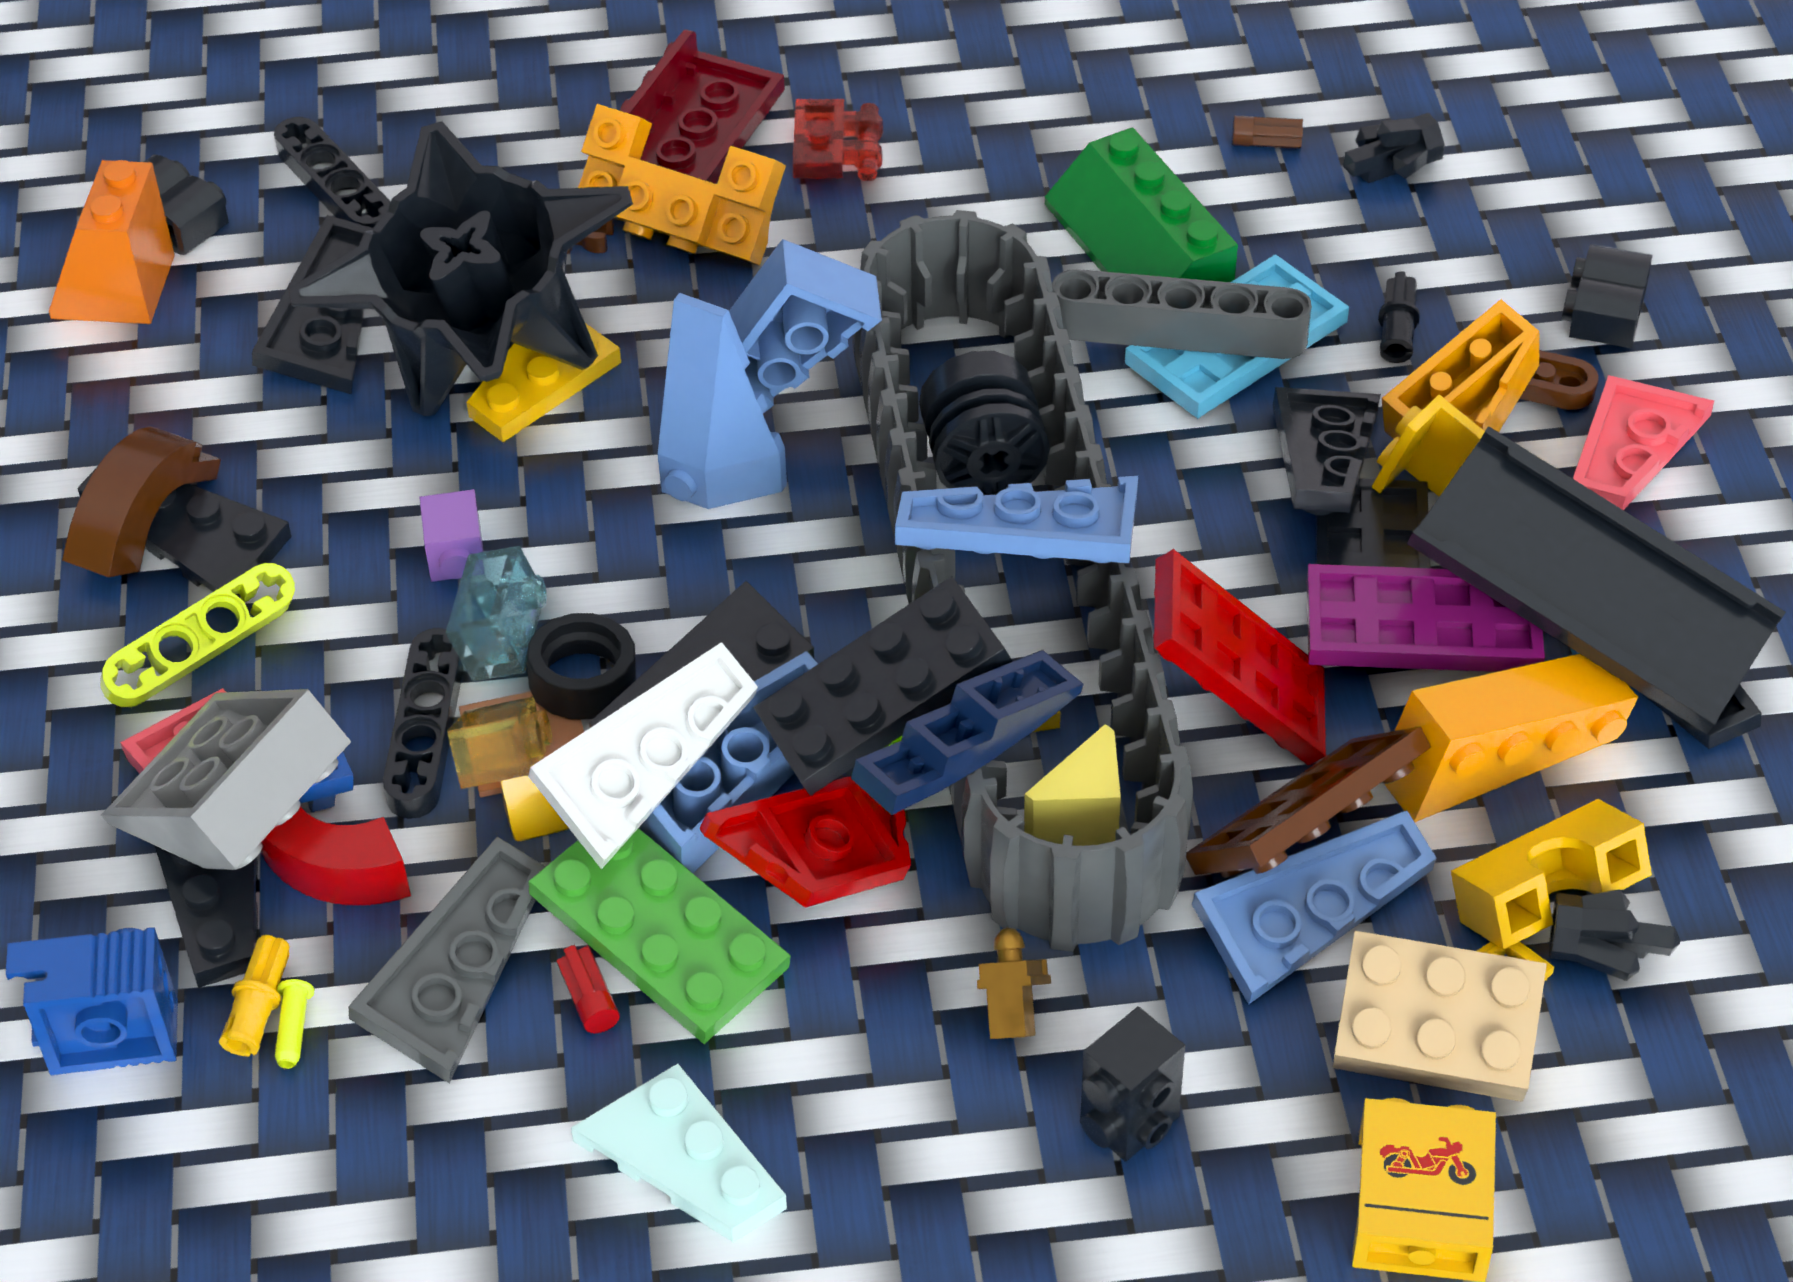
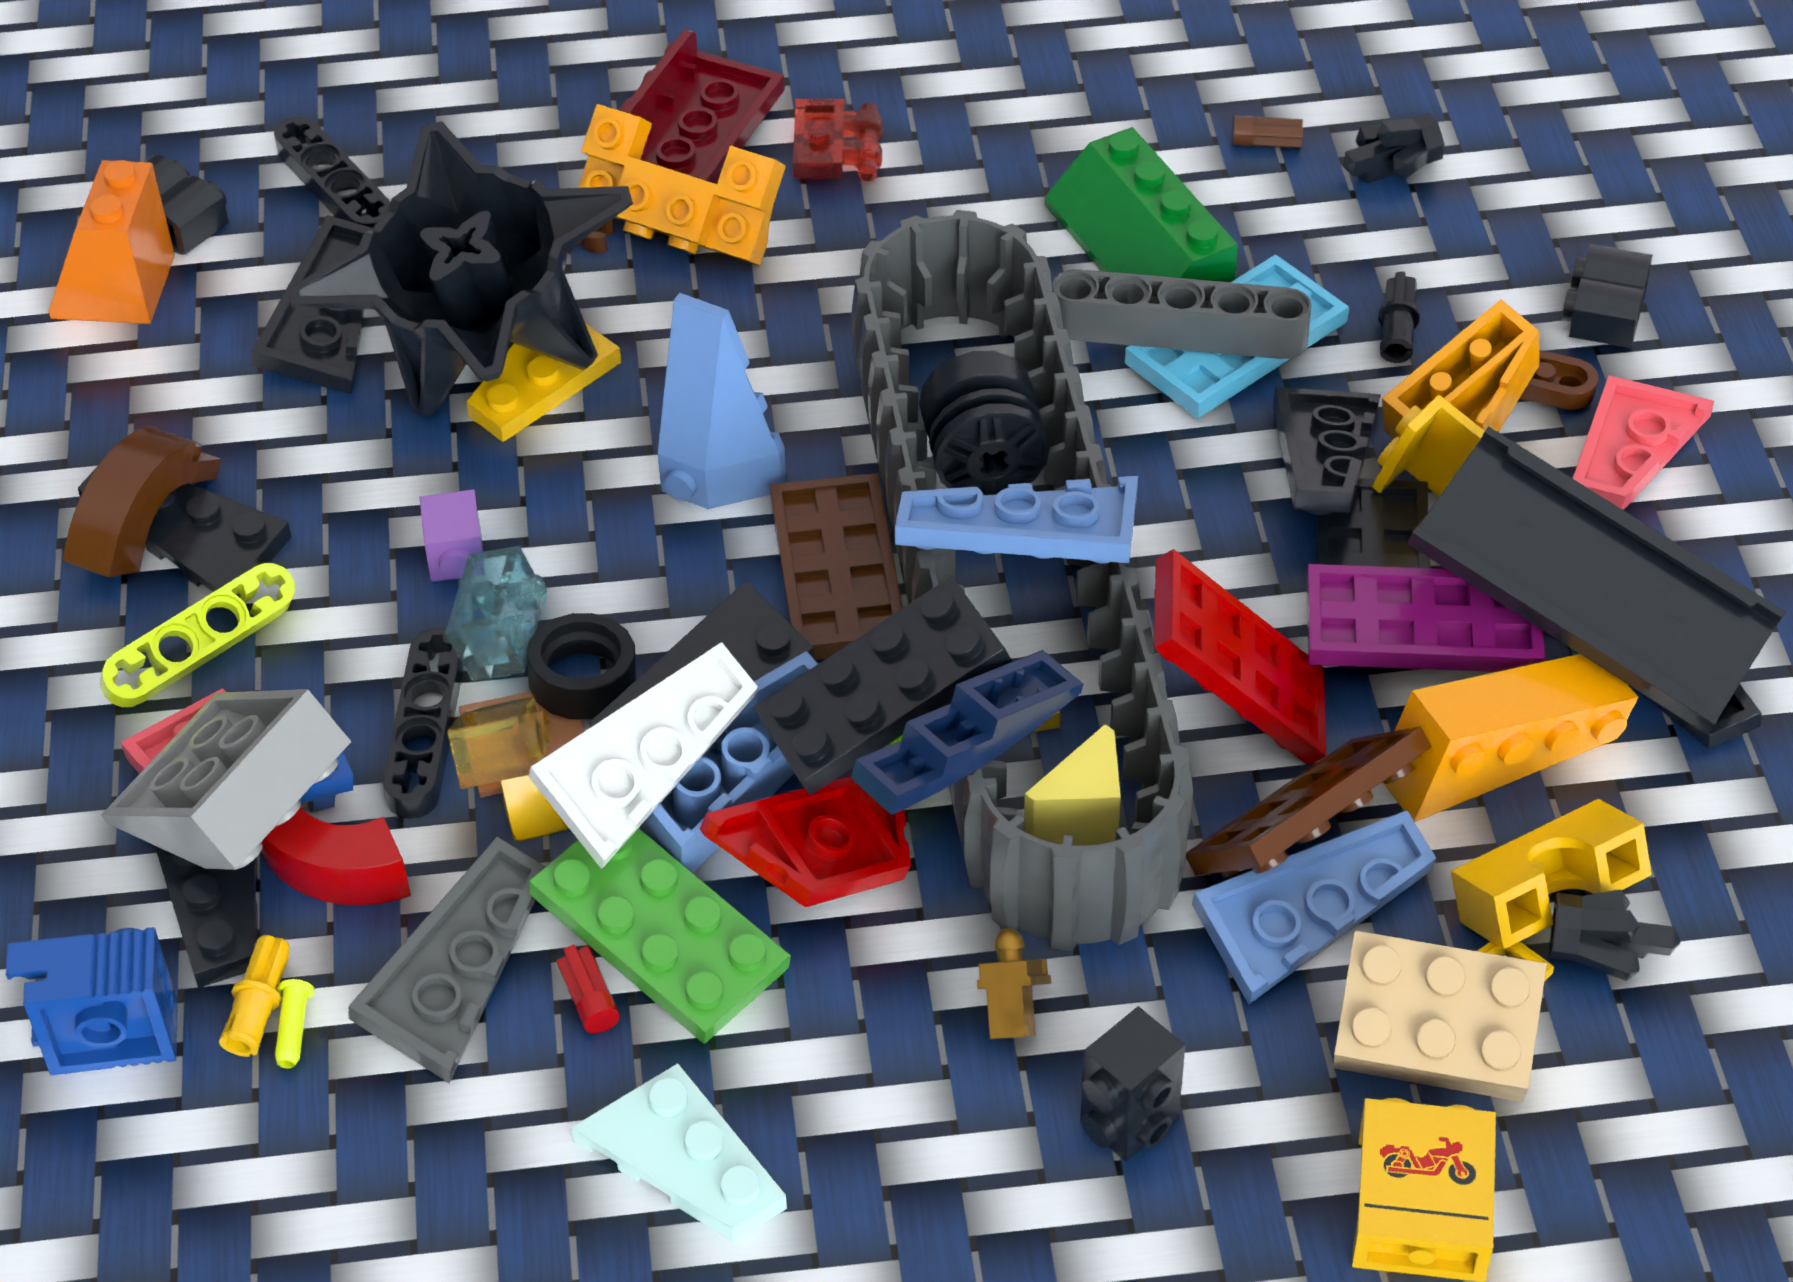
(800, 313): medium blue wedge -> none
(835, 558): none -> reddish brown plate

